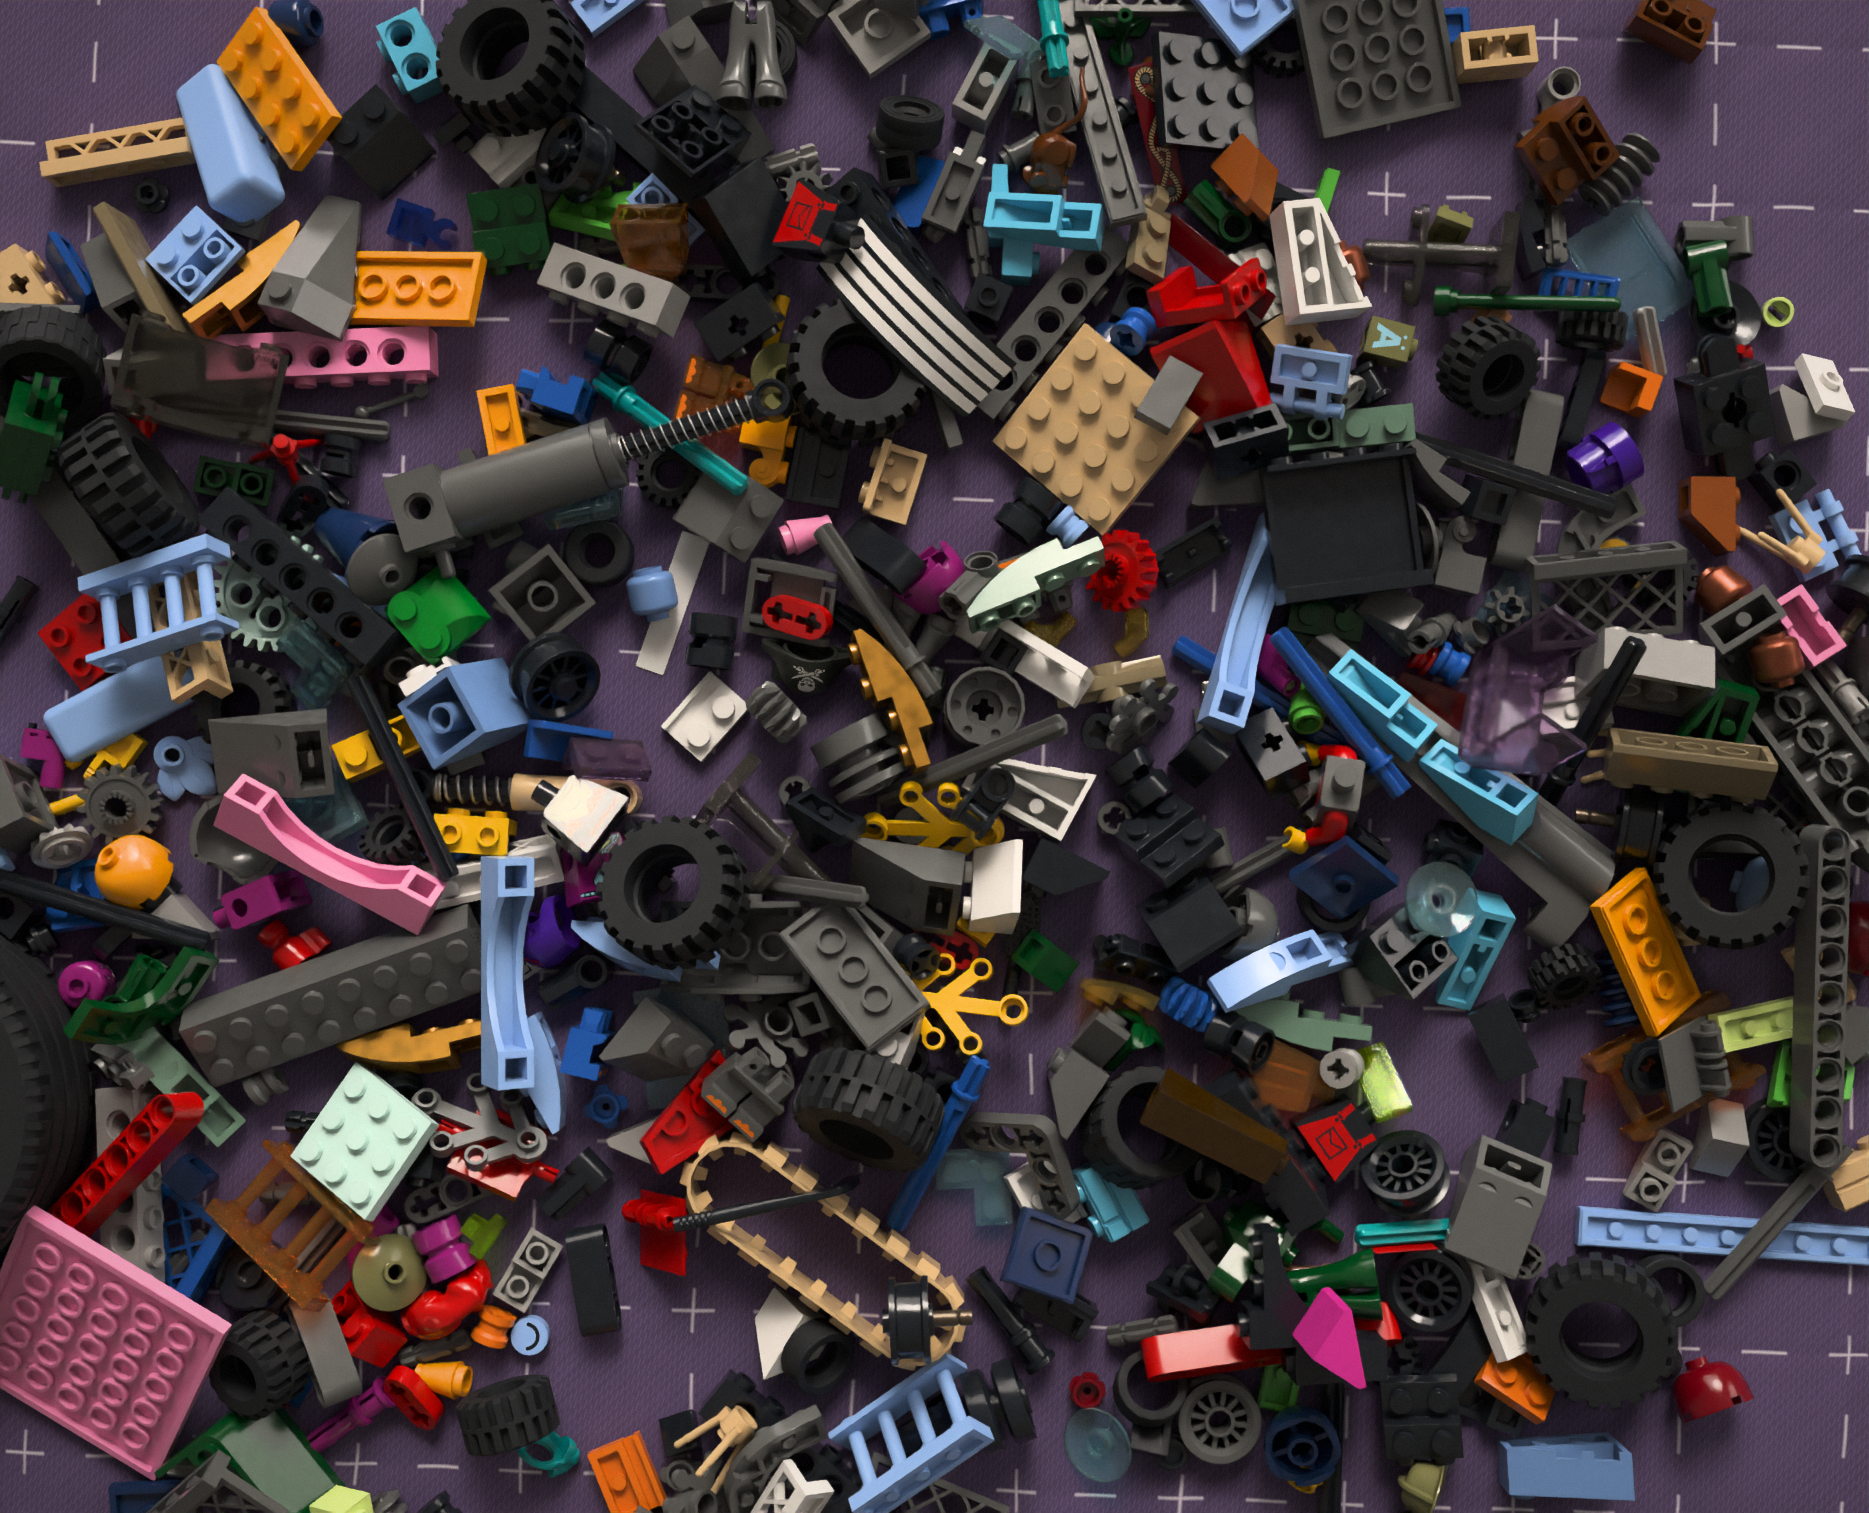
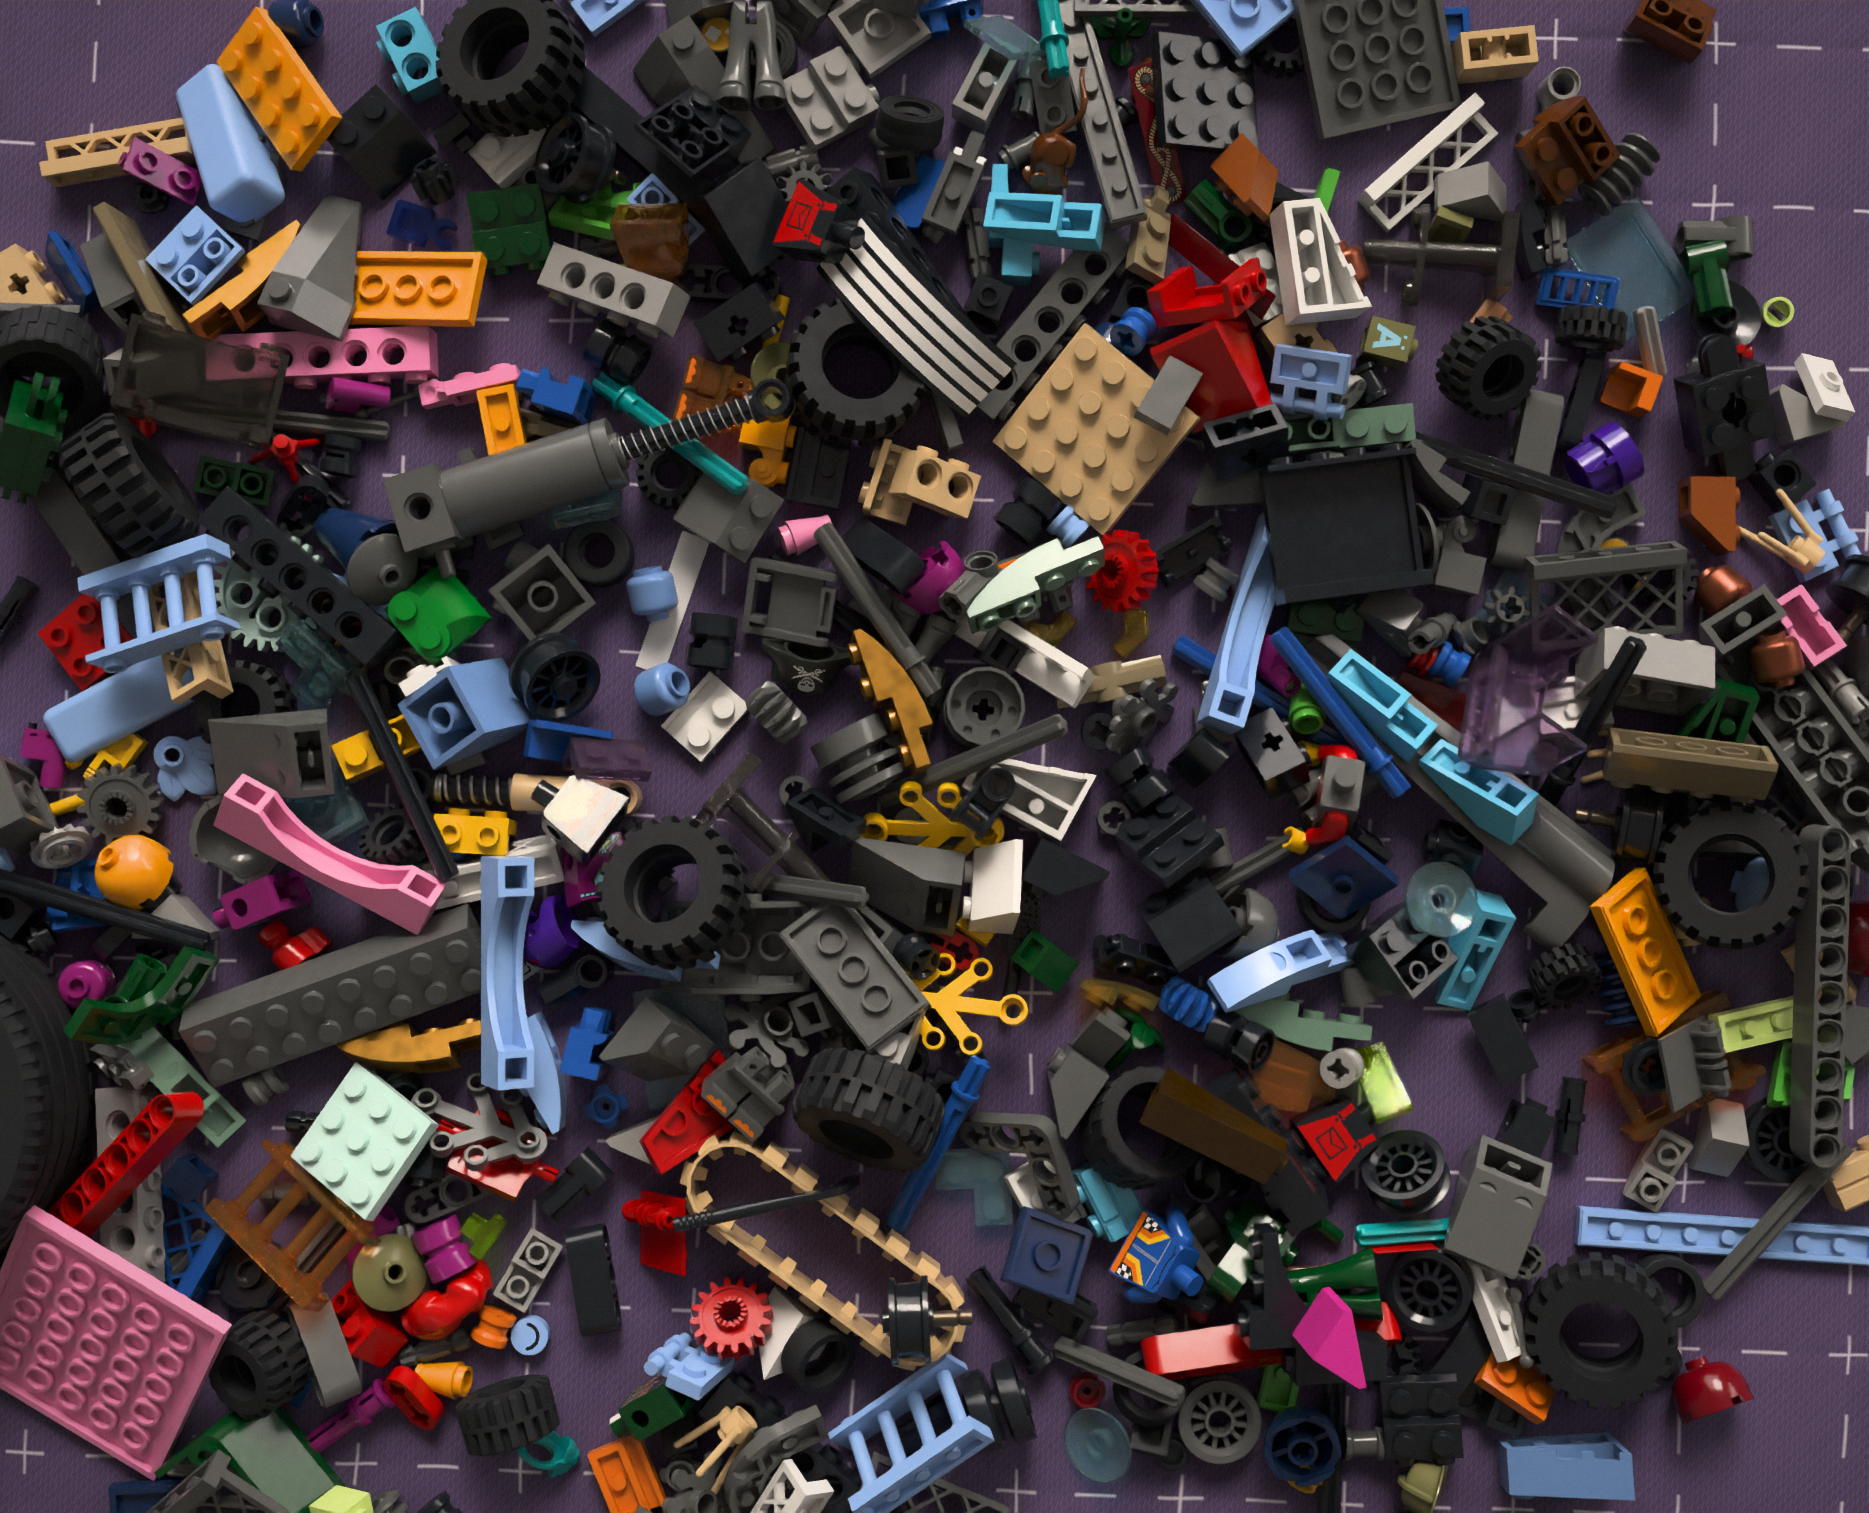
(161, 171): none -> magenta hinge
(348, 395): none -> magenta piece
(434, 181): none -> black gear
(464, 386): none -> bright pink hinge
(650, 1409): none -> dark green torso
(661, 689): none -> medium blue head
(688, 1368): none -> light blue plate
(717, 34): none -> pearl gold tile
(735, 1337): none -> red gear
(795, 625): red beam -> none
(830, 98): none -> light grey plate
(934, 487): none -> tan brick
(1119, 1371): none -> dark grey axle
(1158, 1256): none -> blue torso
(1216, 579): none -> dark grey wheel
(1363, 1443): none -> dark grey bush
(1418, 154): none -> white fence
(1450, 301): dark green piece -> none
(1472, 192): none -> light grey slope
(1514, 1296): none -> dark grey hinge

